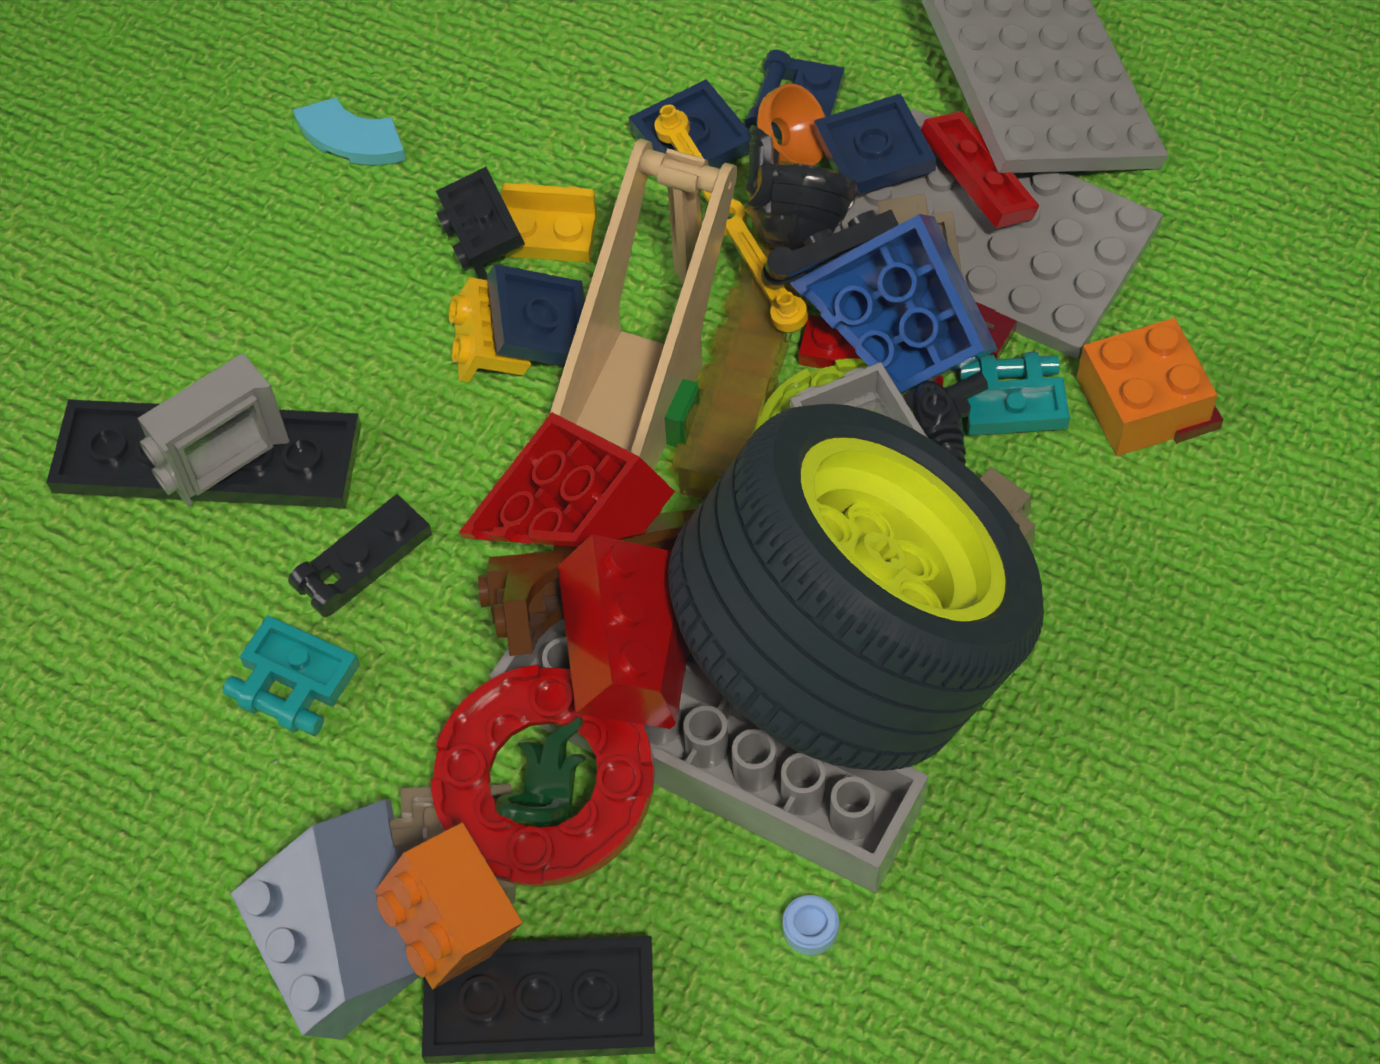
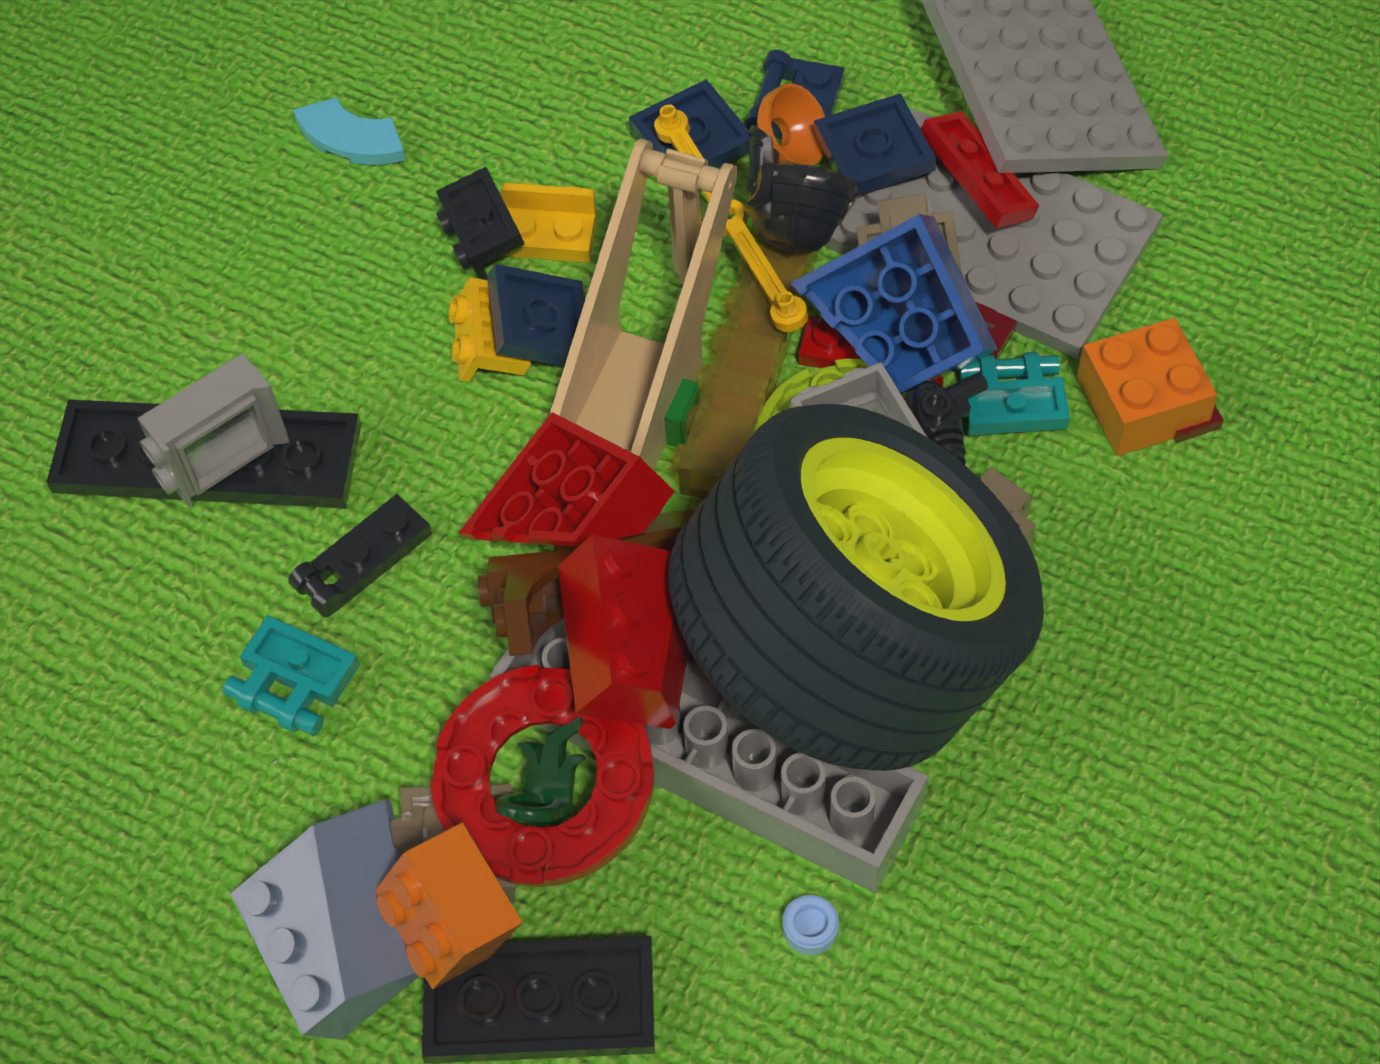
(822, 247): black plate -> none

